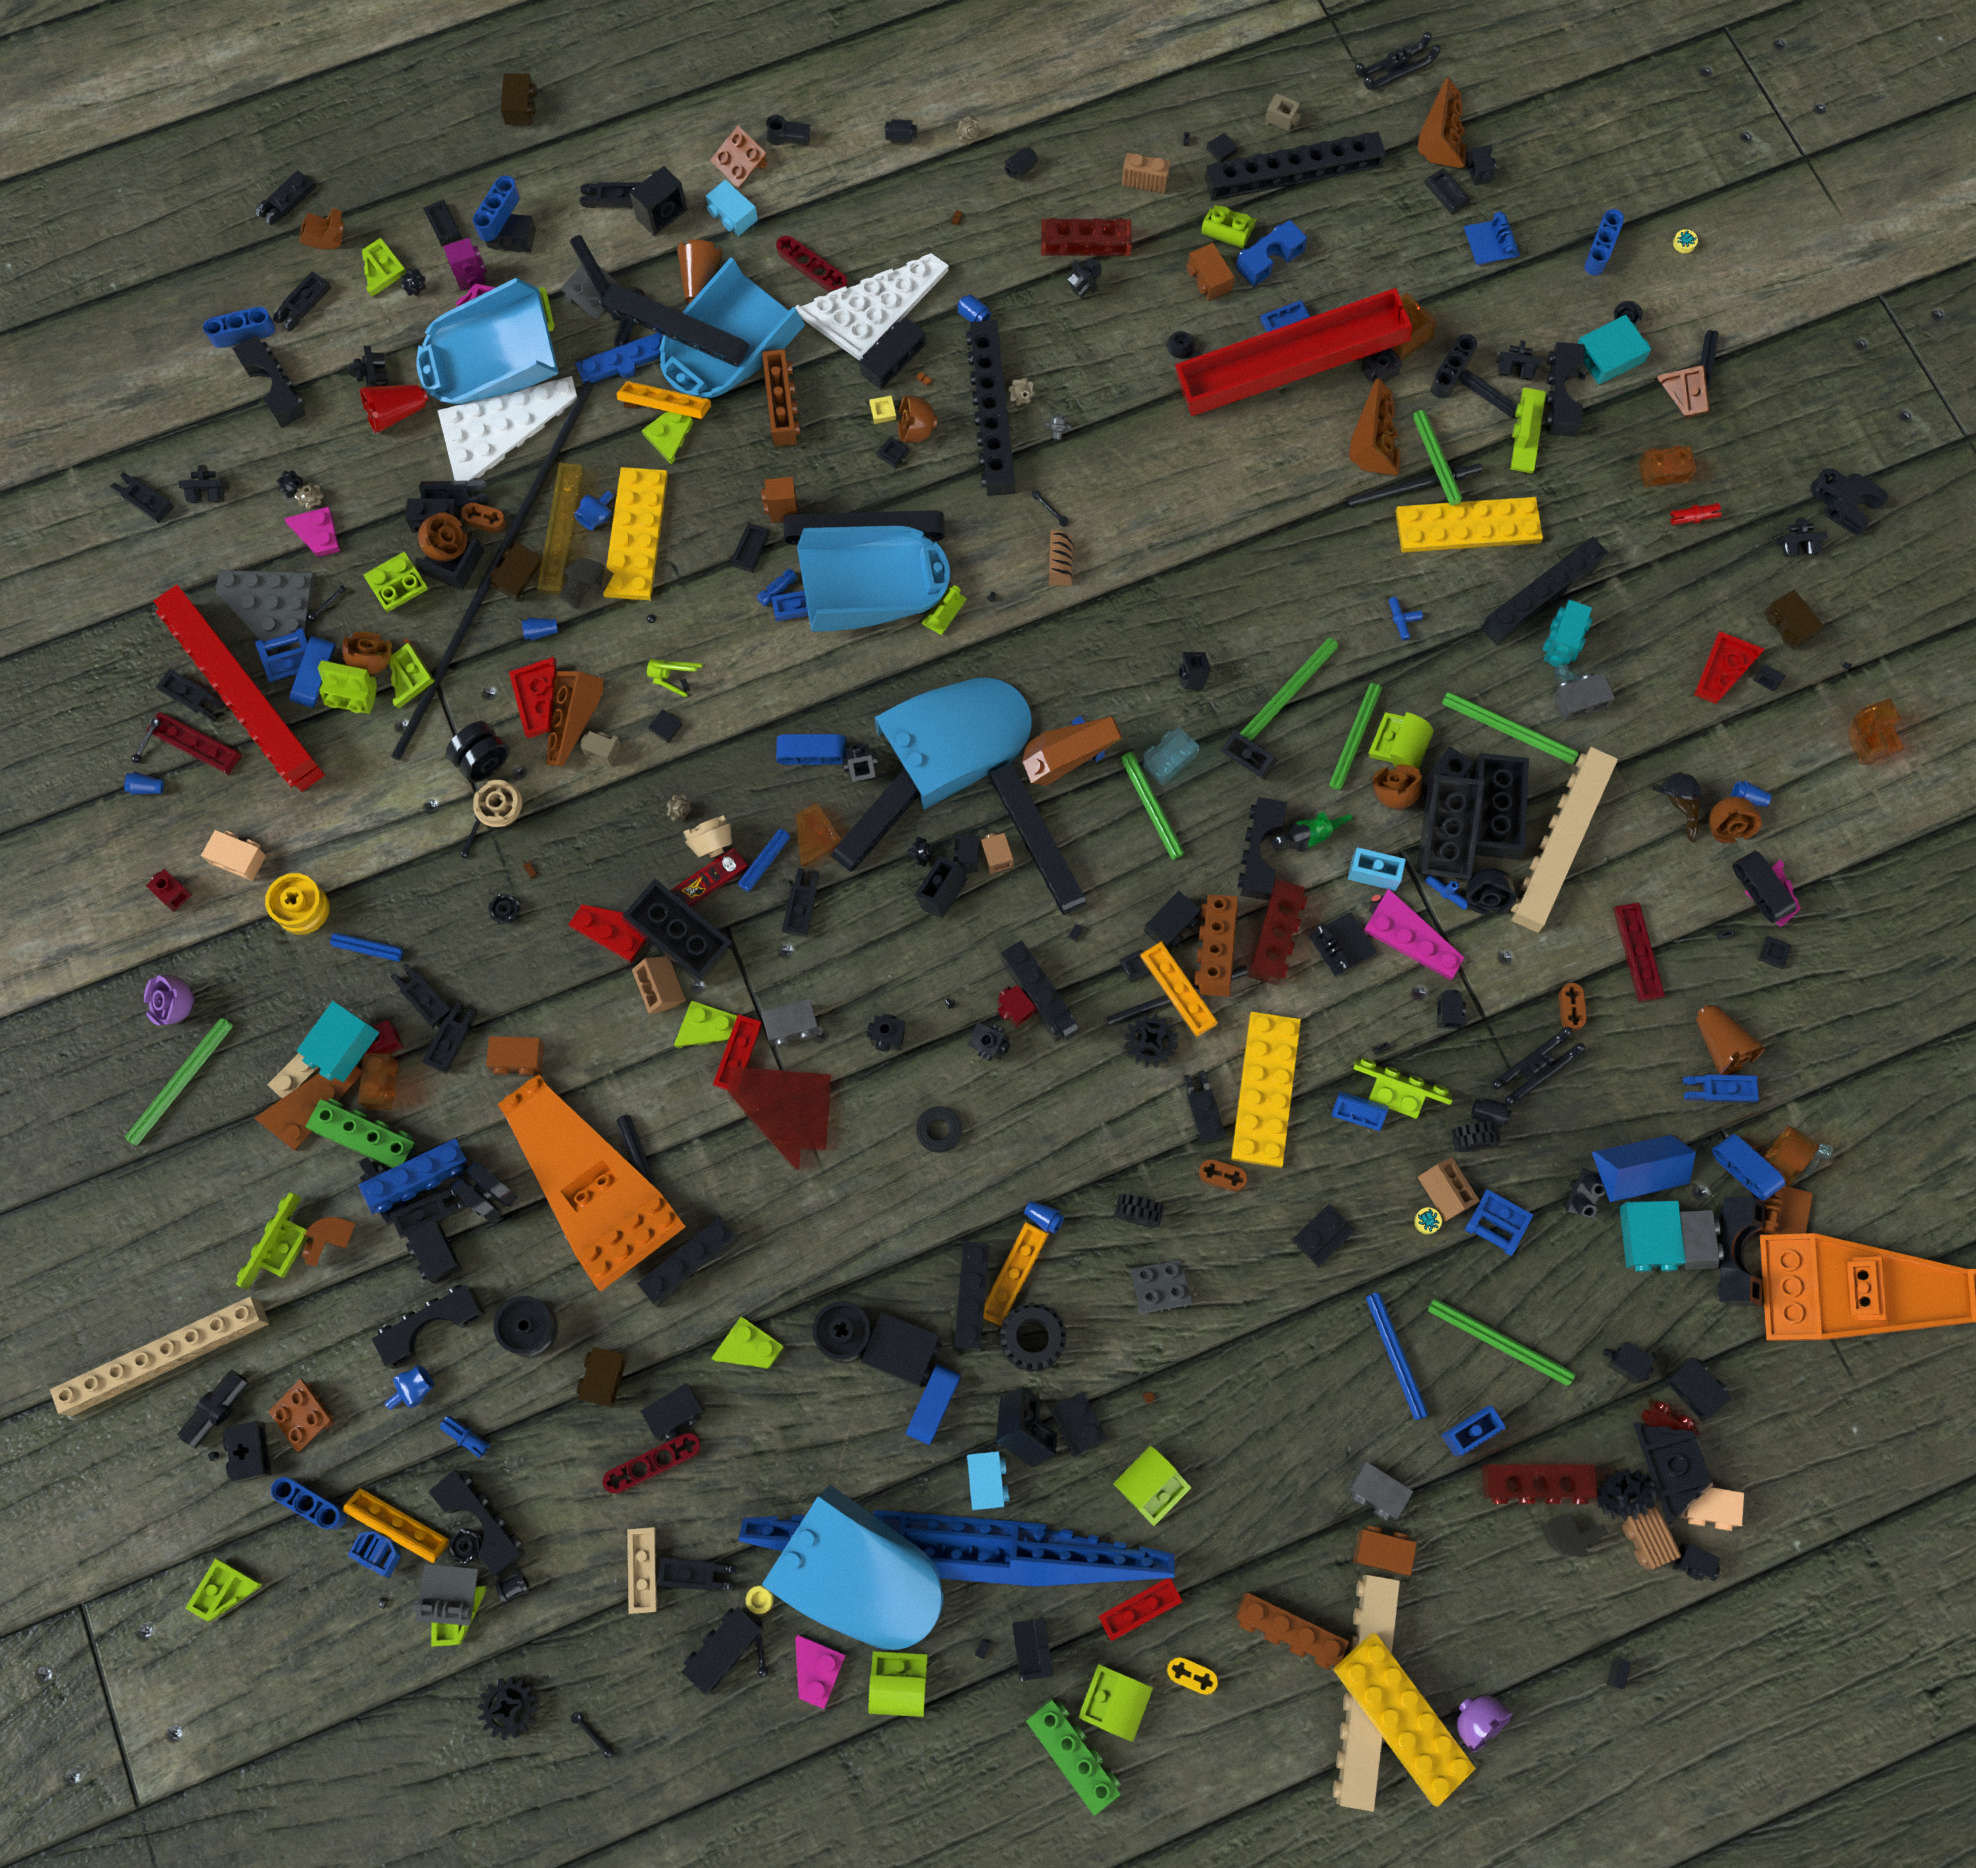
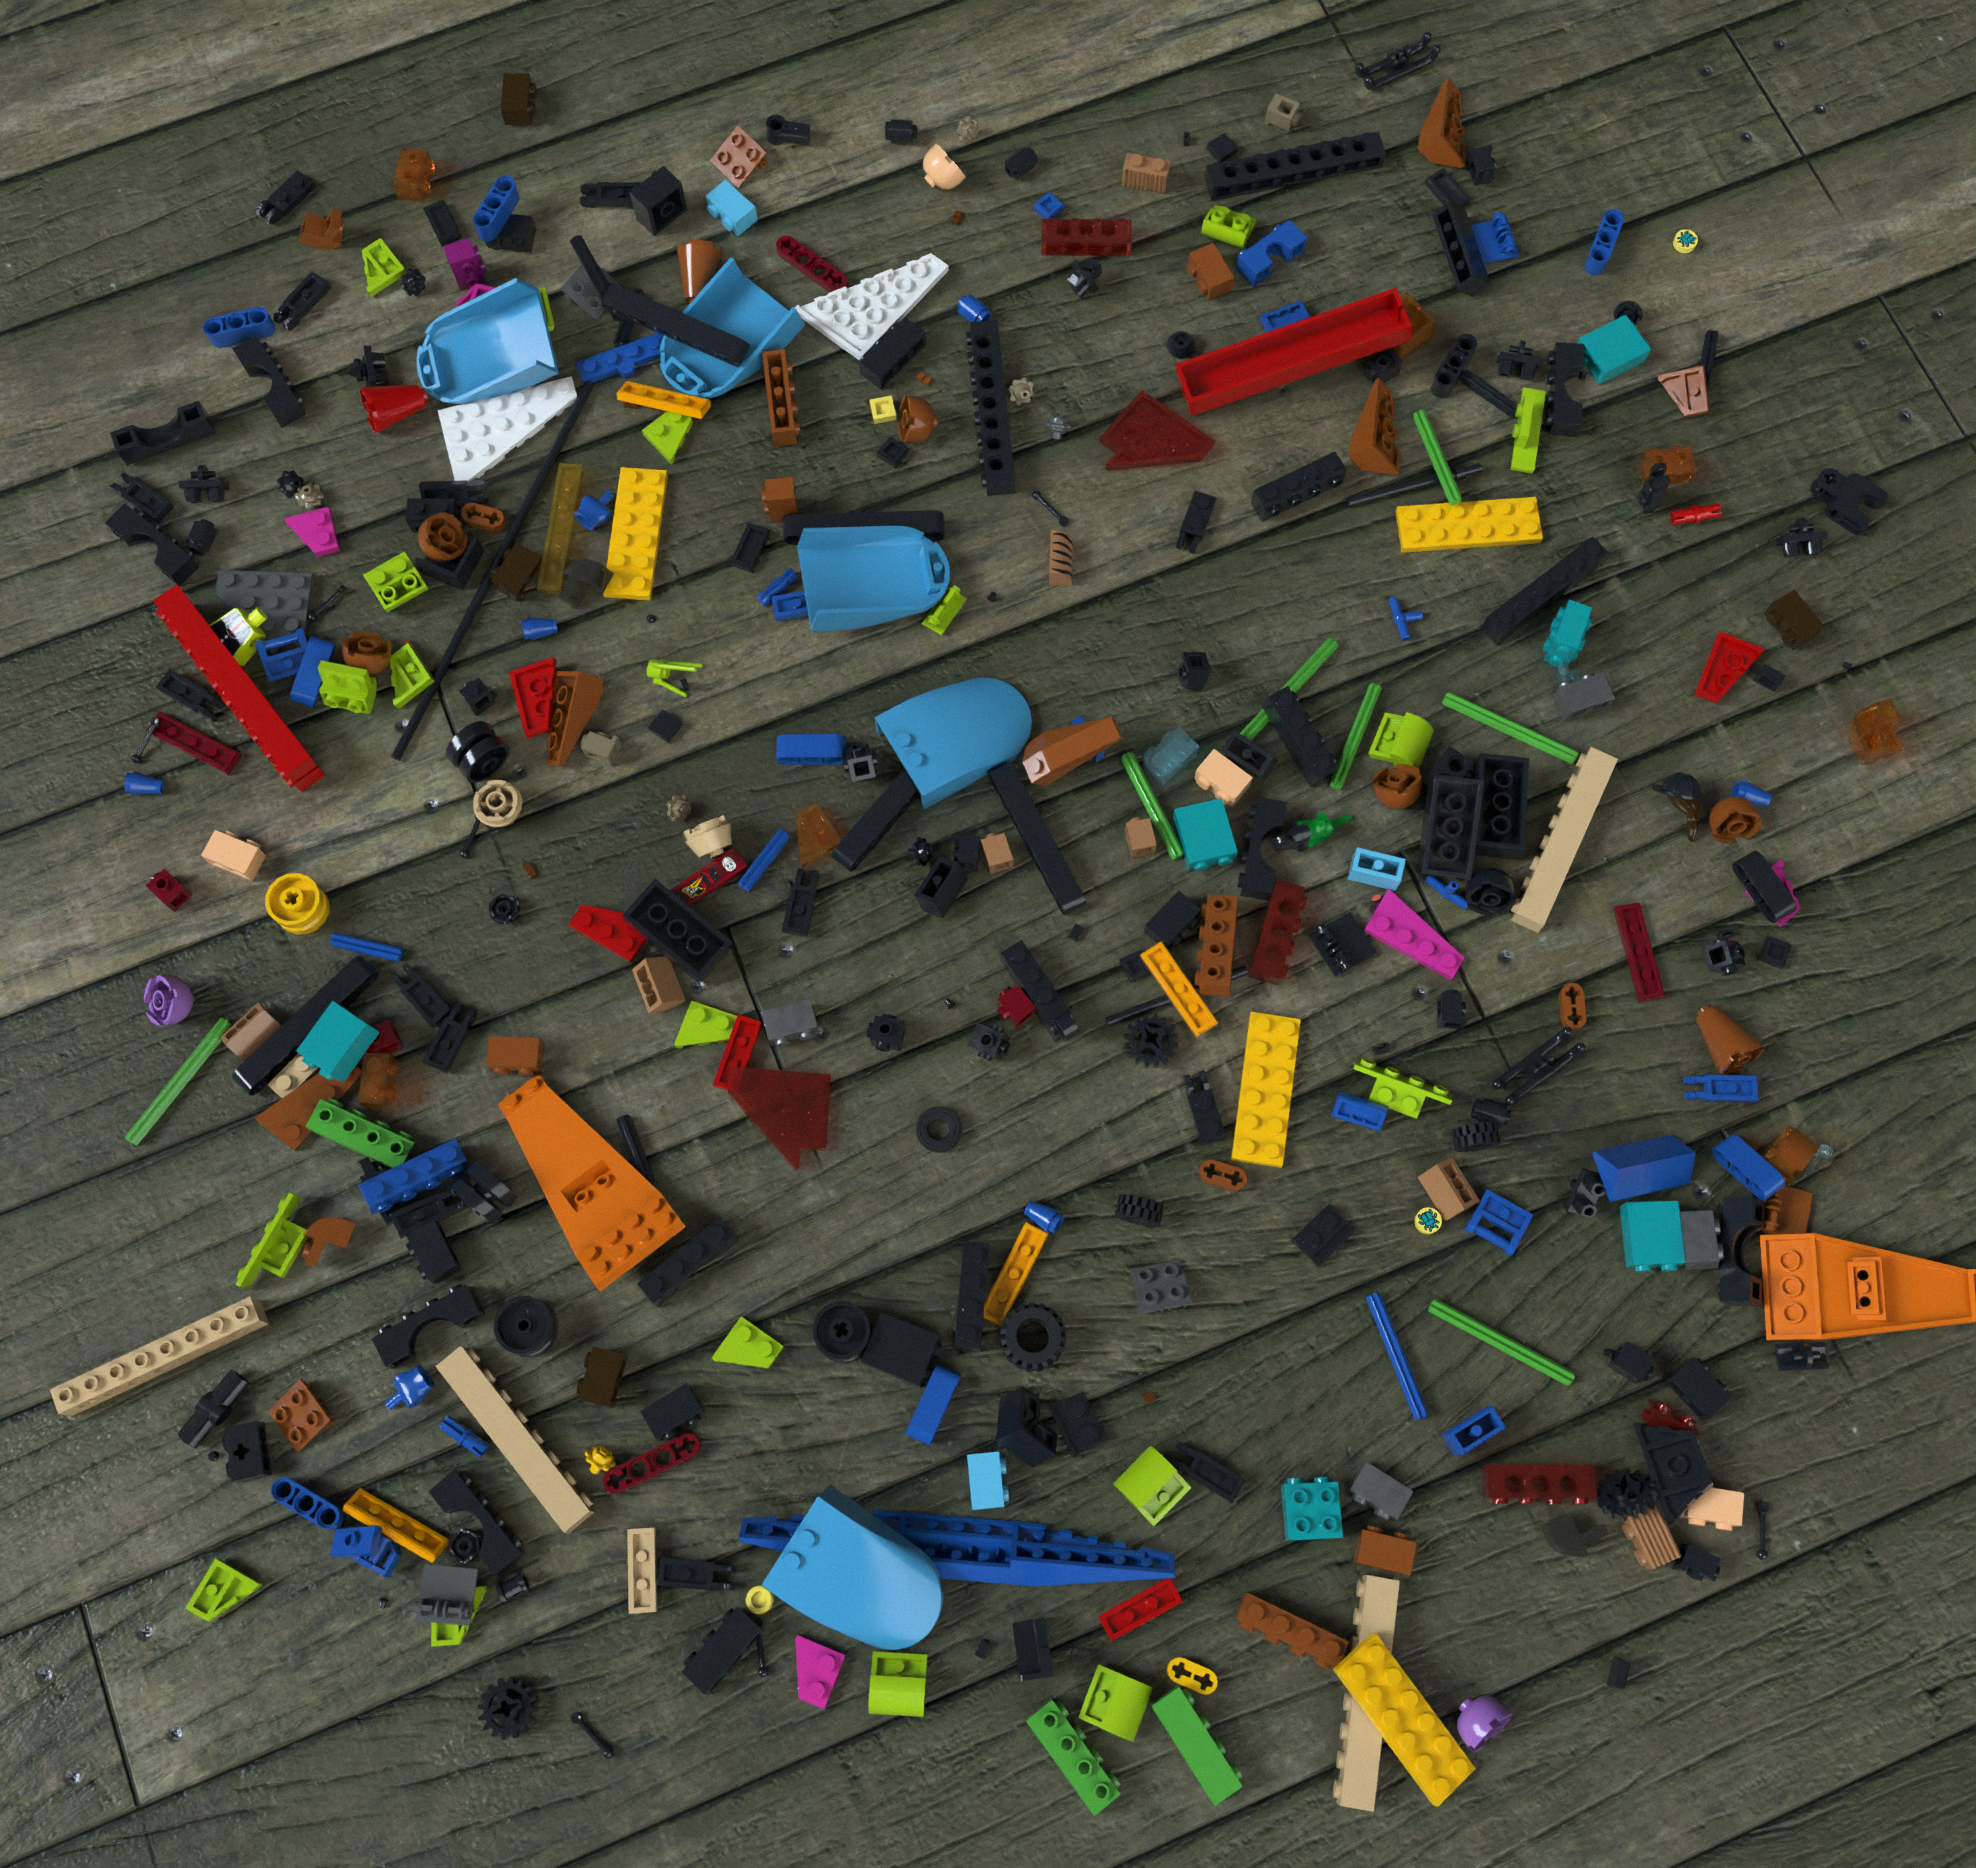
(133, 529): none -> black arch
(187, 426): none -> black arch
(201, 537): none -> black brick
(239, 632): none -> torso
(250, 1032): none -> medium nougat brick
(282, 1045): none -> black beam
(356, 1542): none -> blue plate
(413, 175): none -> clear orange brick
(474, 692): none -> black brick
(515, 1439): none -> tan brick
(600, 1458): none -> yellow plant
(941, 169): none -> light nougat cylinder
(1049, 206): none -> blue tile
(1140, 837): none -> medium nougat brick
(1153, 436): none -> clear red wing
(1196, 520): none -> black hinge
(1196, 1745): none -> bright green brick
(1205, 835): none -> teal brick
(1209, 1473): none -> black hinge
(1222, 778): none -> light nougat brick
(1298, 486): none -> black brick
(1299, 736): none -> black brick
(1311, 1509): none -> teal brick
(1461, 249): none -> black brick
(1654, 488): none -> black hinge
(1724, 956): none -> black brick
(1762, 1507): none -> black hinge
(1801, 1356): none -> black hips

